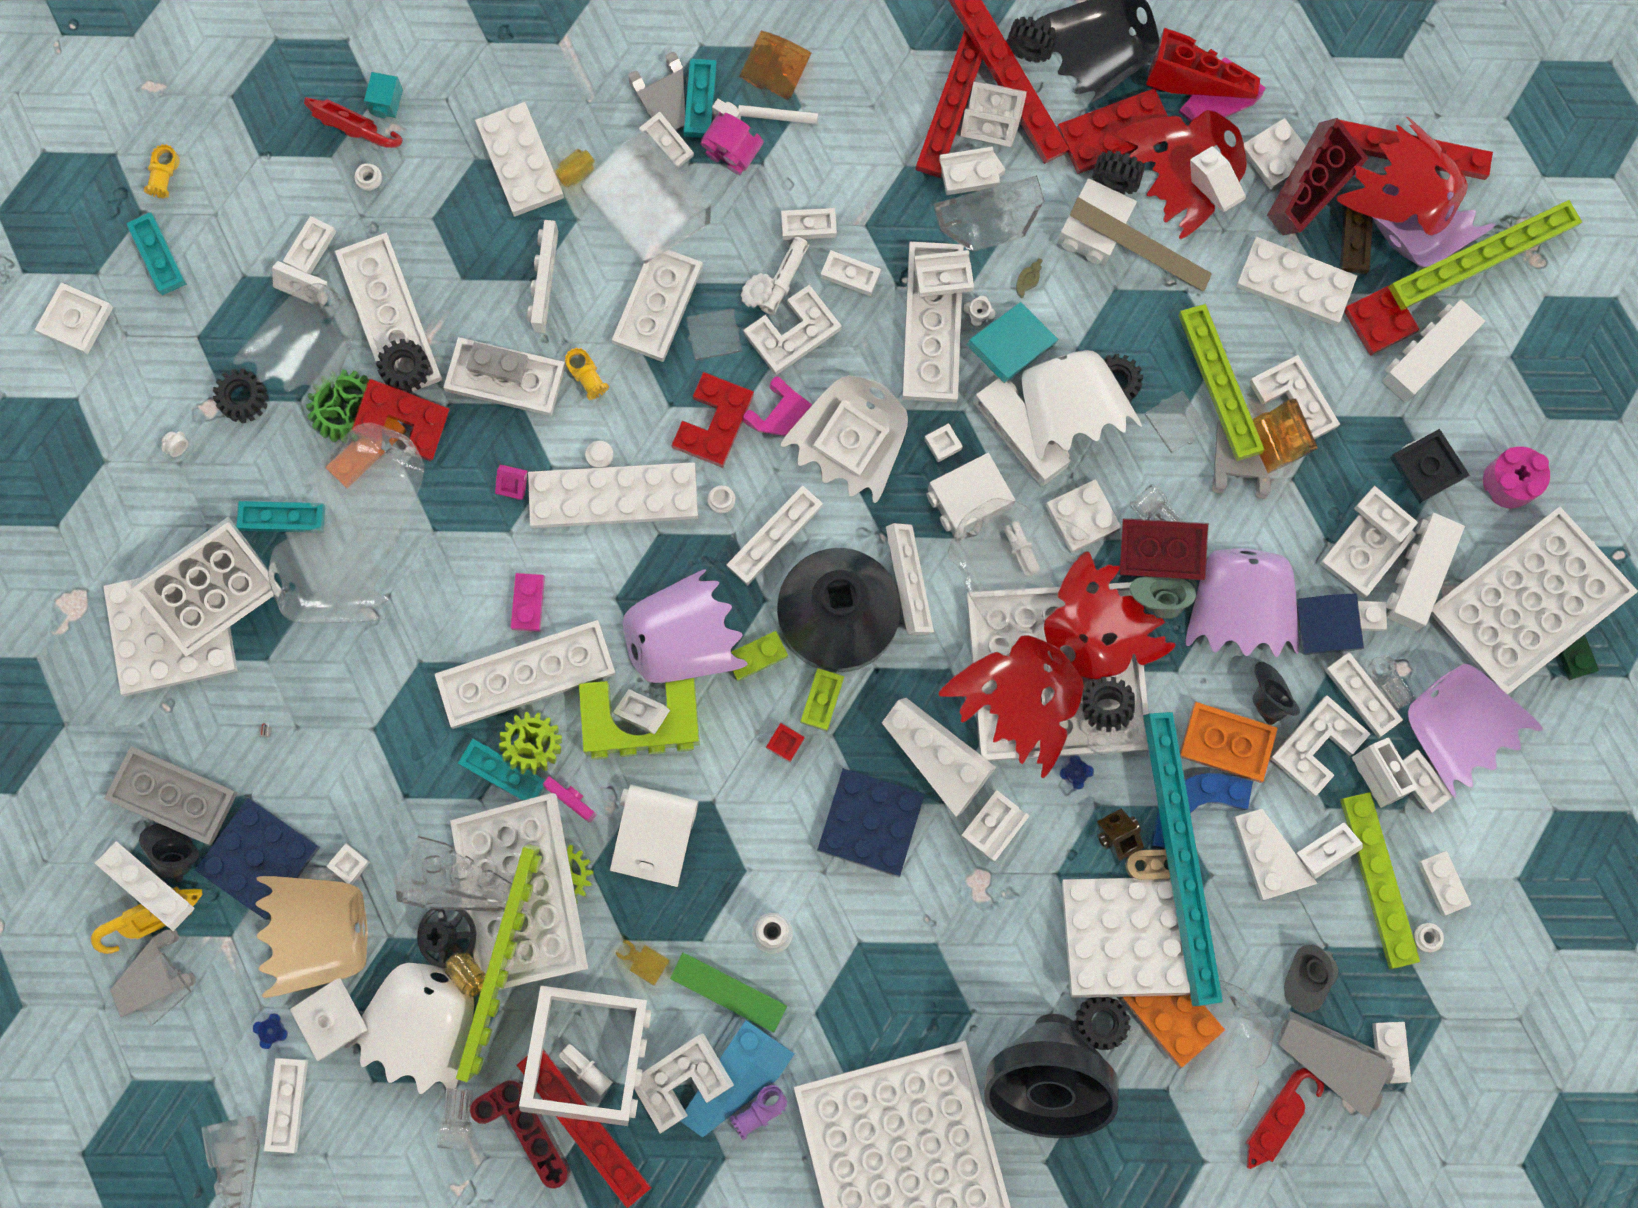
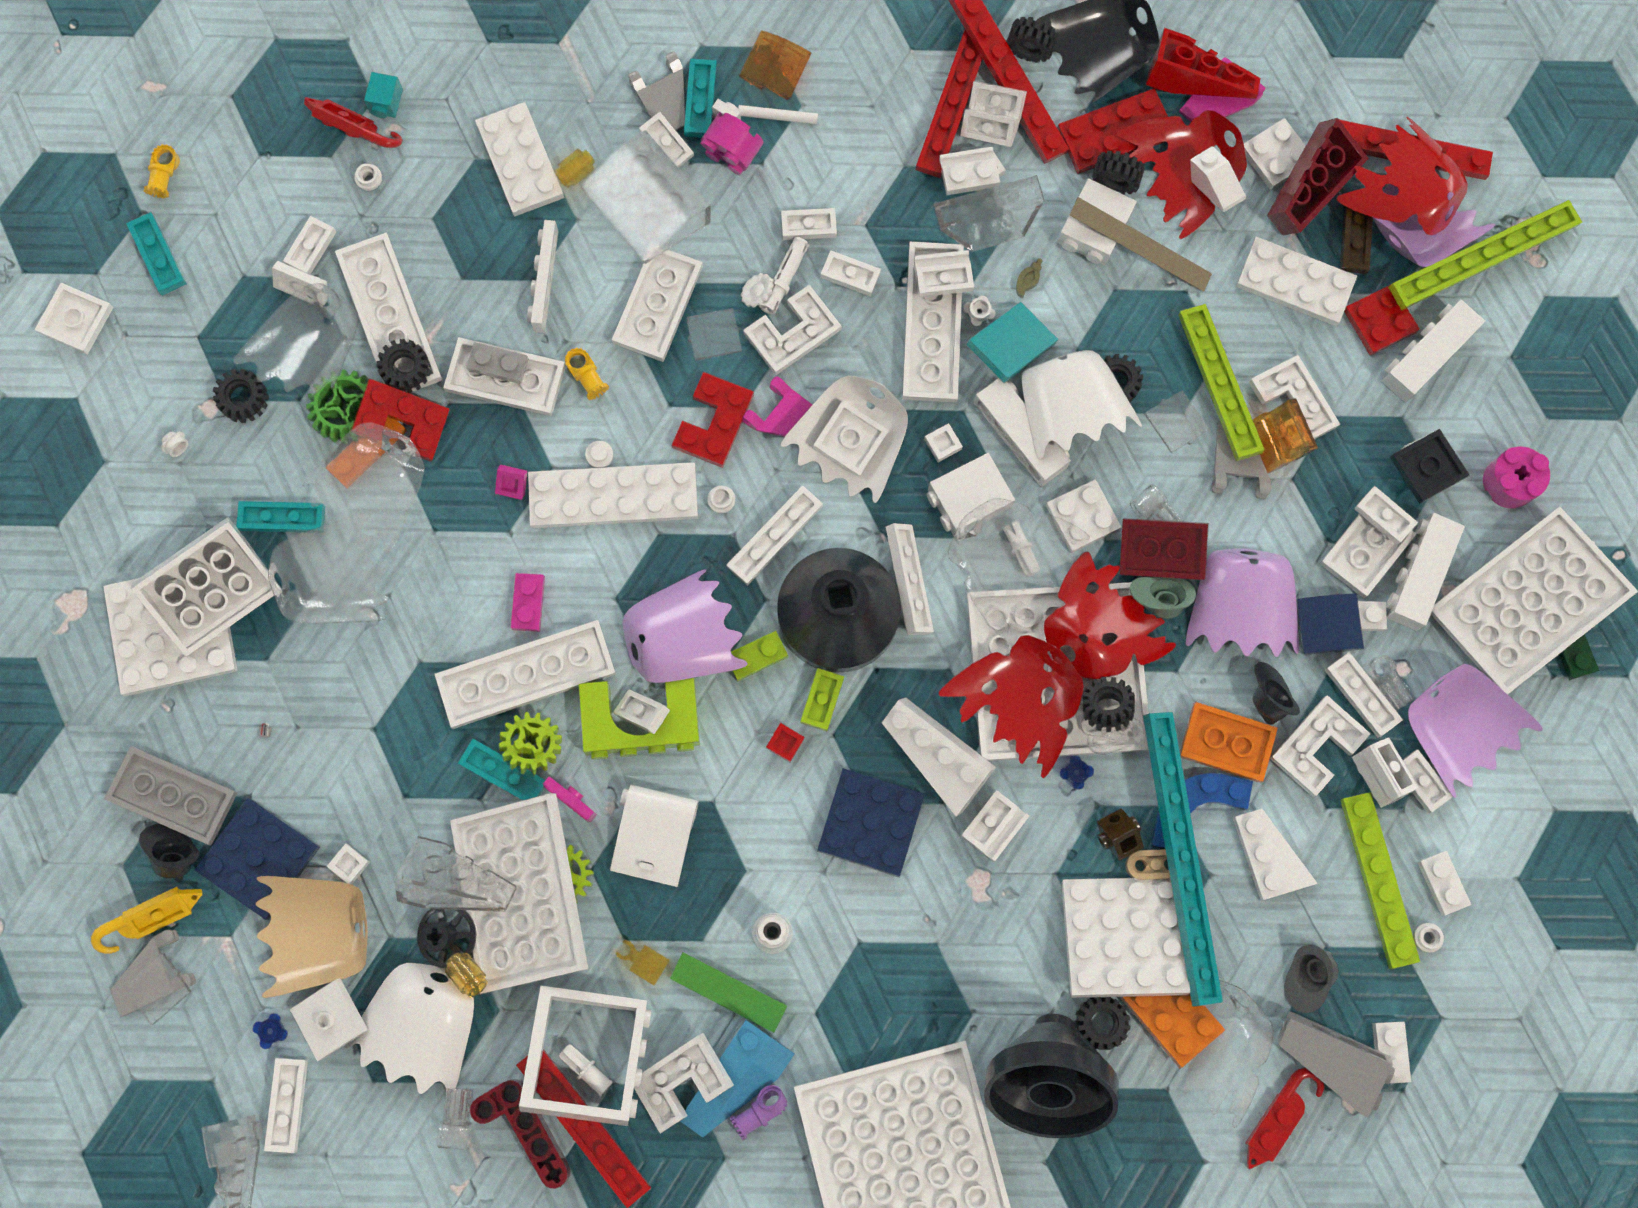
(144, 886): white plate -> none
(496, 974): lime plate -> none
(1329, 850): white plate -> none

